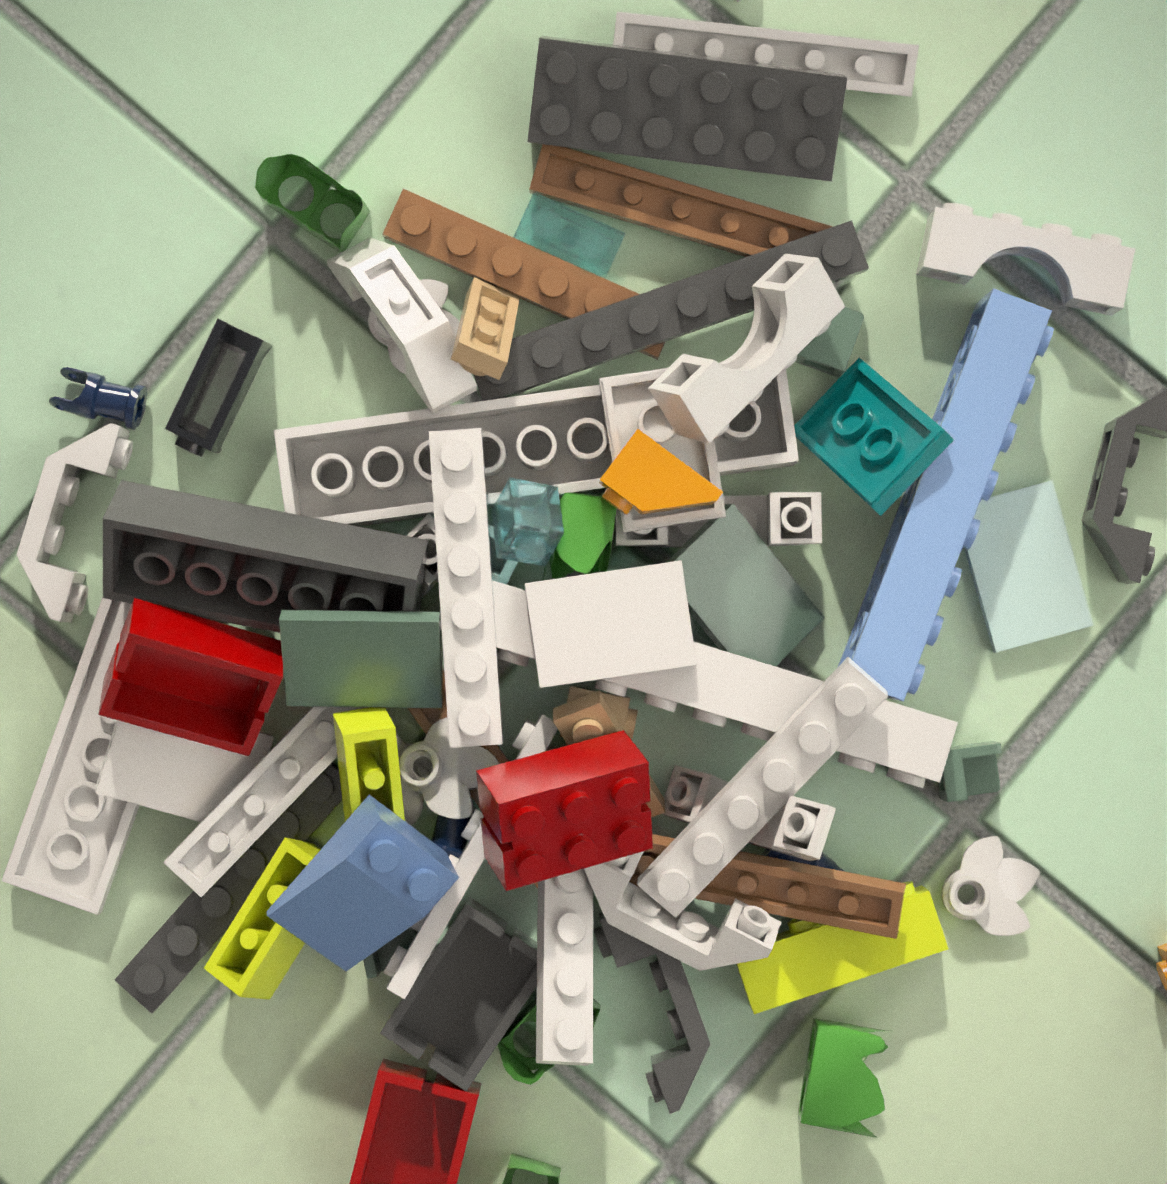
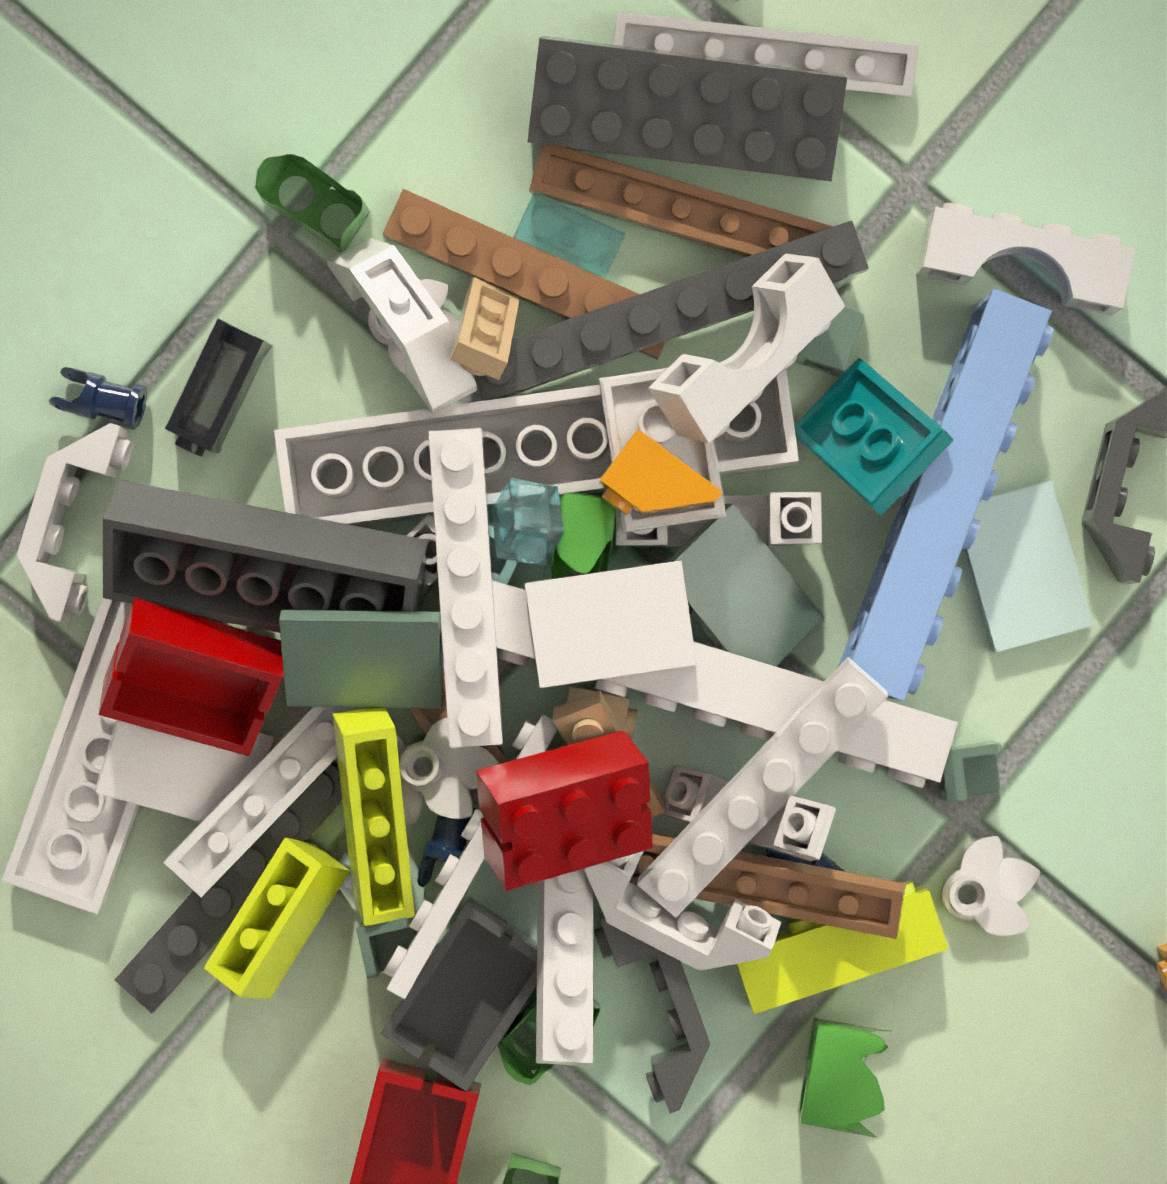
(364, 886): medium blue slope -> none

